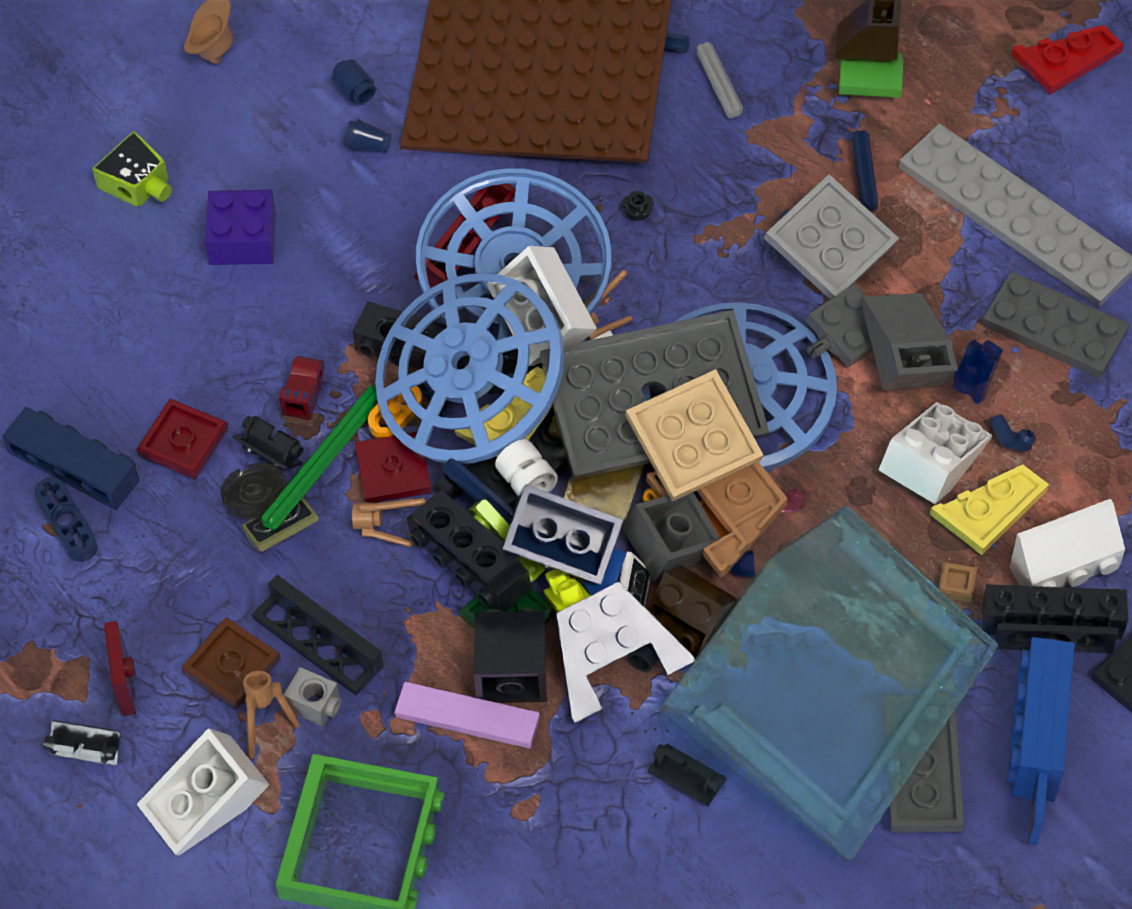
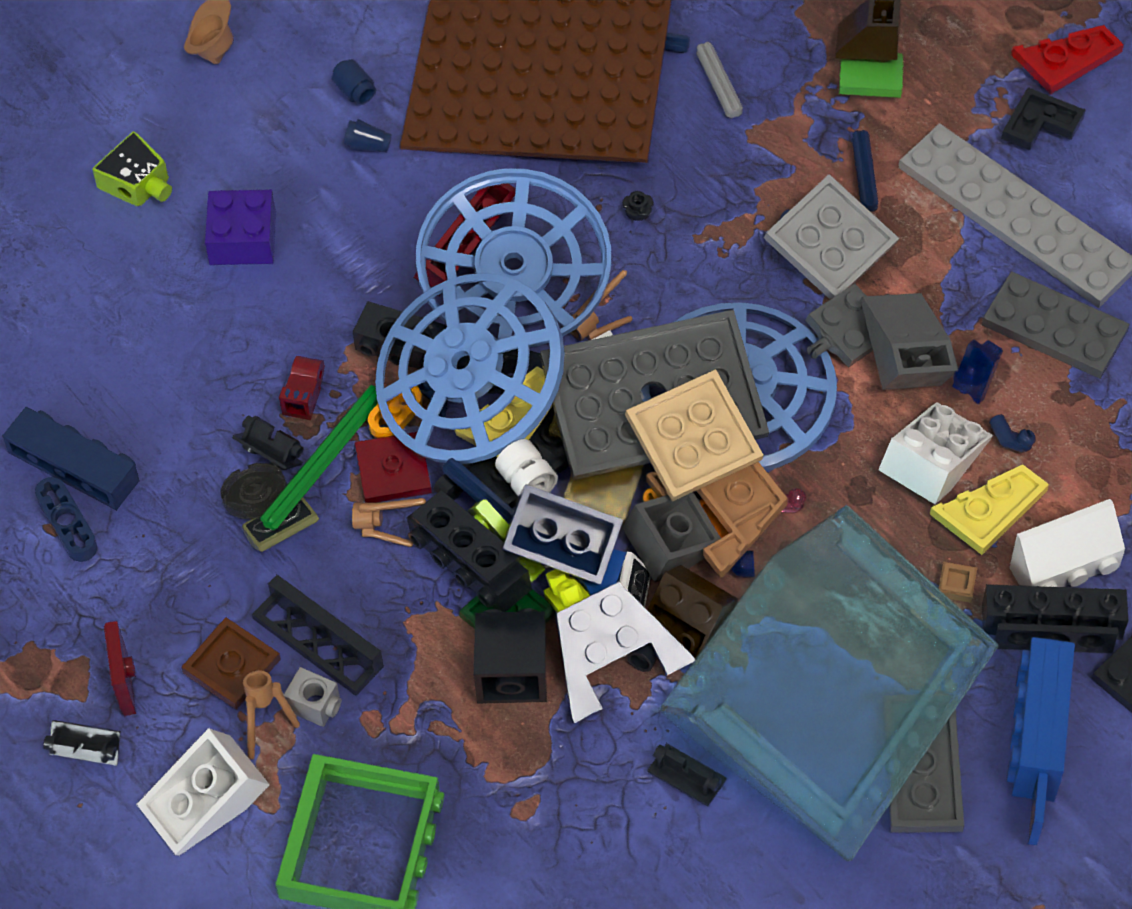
(182, 438): dark red plate -> none
(467, 715): lavender tile -> none
(546, 276): white slope -> none
(1040, 112): none -> black plate

